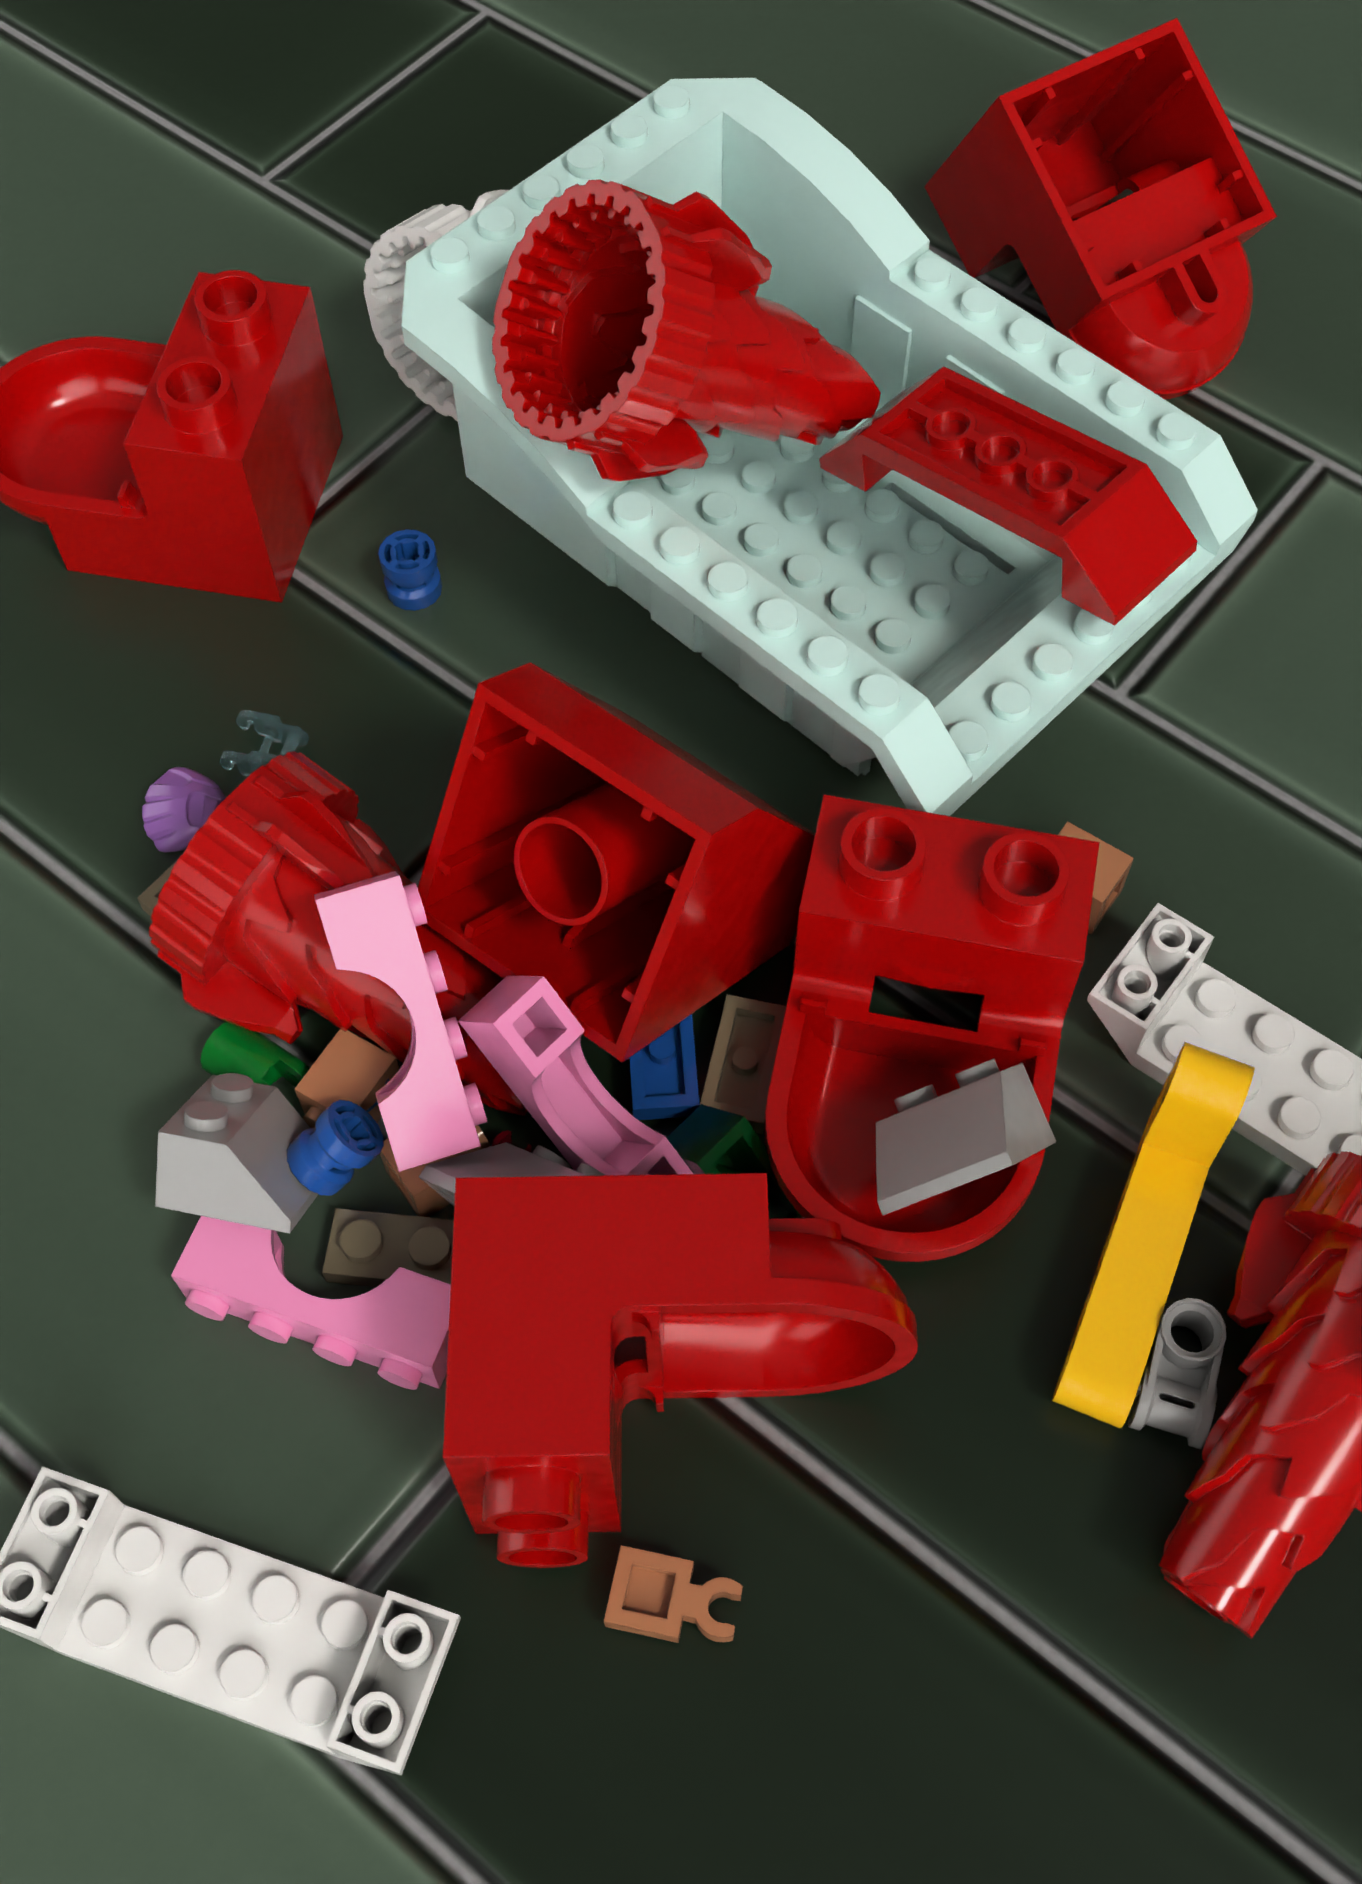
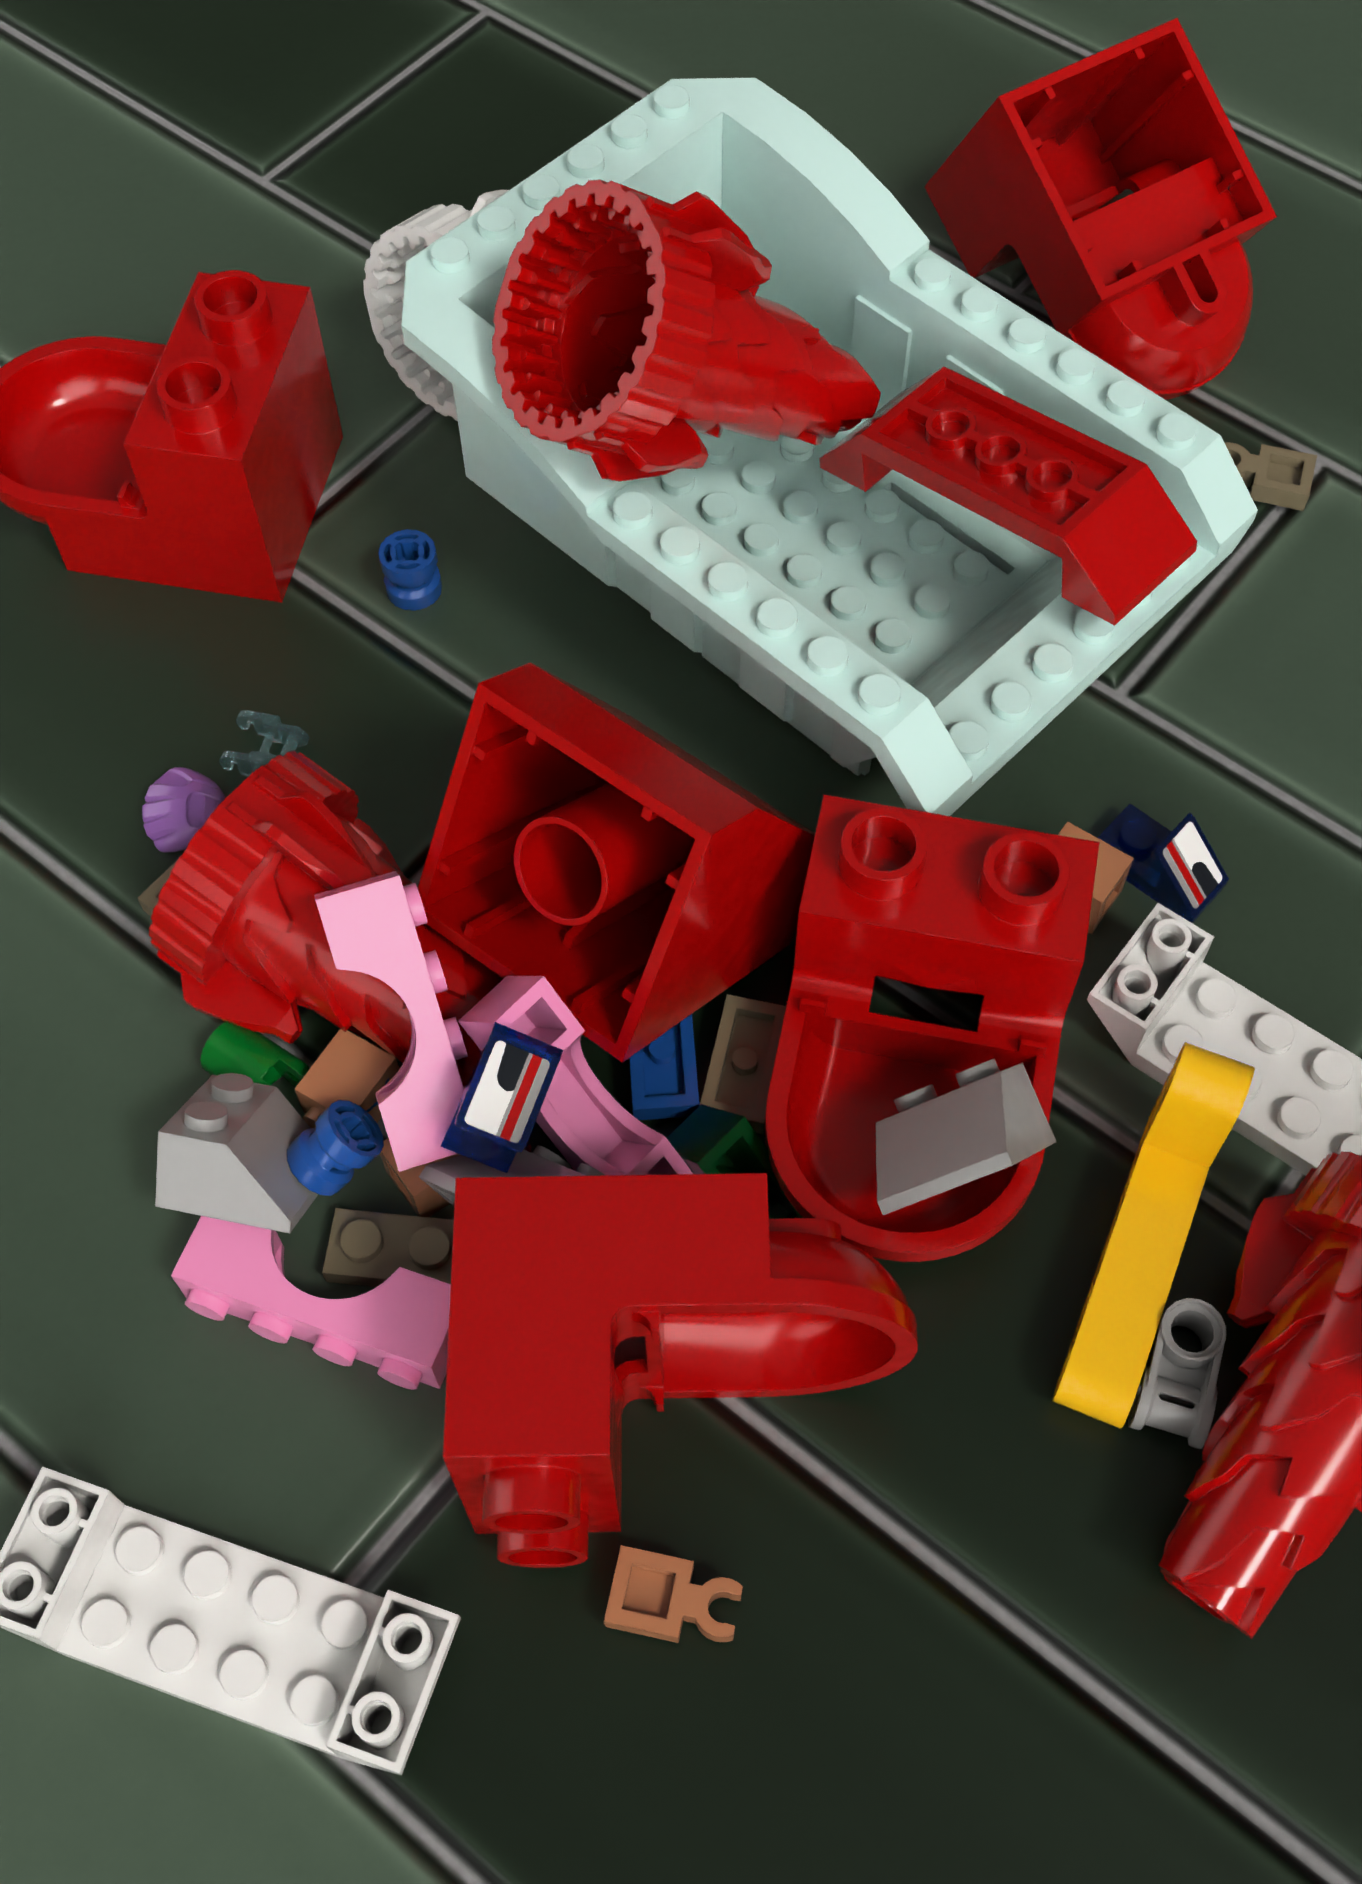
(502, 1098): none -> slope
(1168, 865): none -> clear blue slope
(1275, 474): none -> dark tan plate

